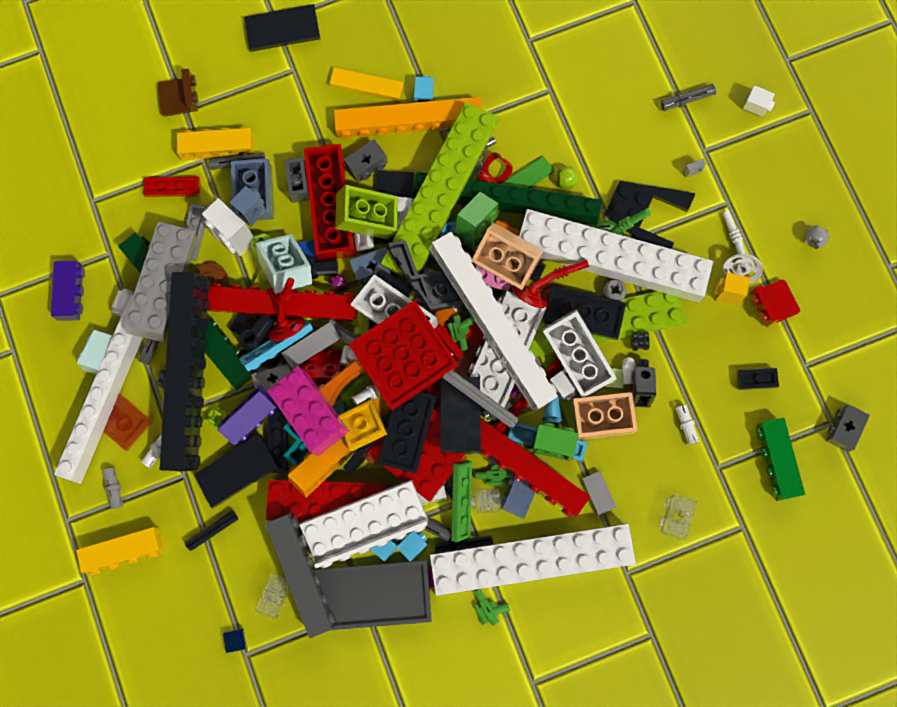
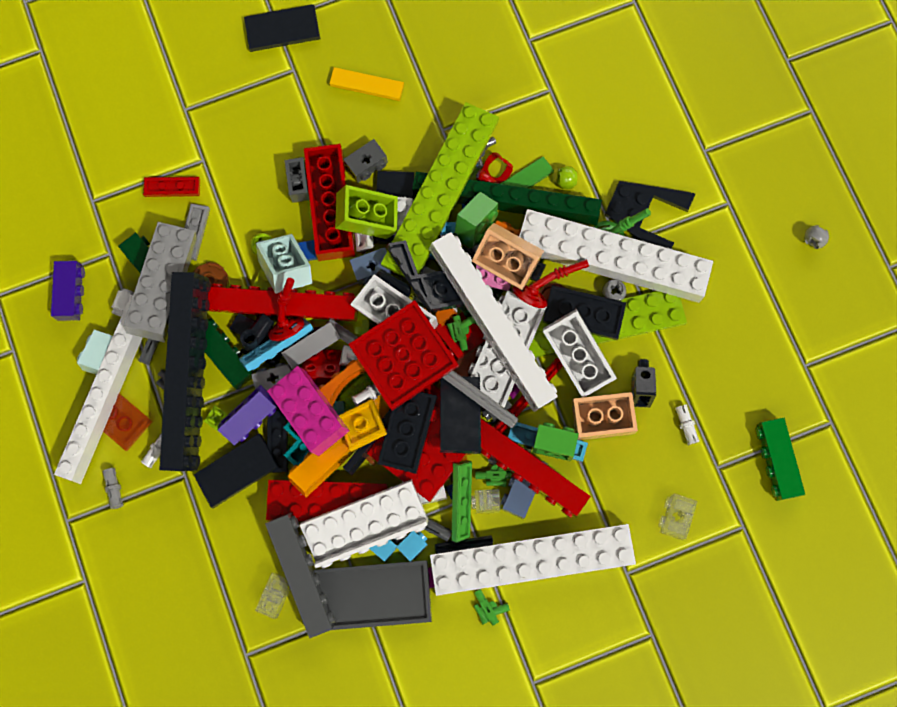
(120, 550): yellow brick -> none
(178, 95): reddish brown bracket -> none
(211, 530): black axle -> none
(215, 143): yellow brick -> none
(216, 162): dark grey pin -> none
(227, 227): white brick -> none
(234, 641): clear blue tile -> none
(248, 205): sand blue brick -> none
(255, 175): sand blue brick -> none
(323, 267): black piece -> none
(338, 281): magenta plate -> none
(400, 117): light orange brick -> none
(424, 89): medium azure brick -> none
(552, 413): medium azure cone -> none
(564, 385): white brick -> none
(599, 493): light grey tile -> none
(618, 383): yellowish green tile -> none
(628, 366): white arm -> none
(640, 341): black wheel -> none
(694, 168): light grey tile -> none
(708, 90): dark grey pin -> none
(732, 289): yellow brick -> none
(744, 259): white dish -> none
(757, 379): black plate -> none
(759, 101): white brick -> none
(774, 302): red bracket -> none
(855, 423): dark grey brick -> none

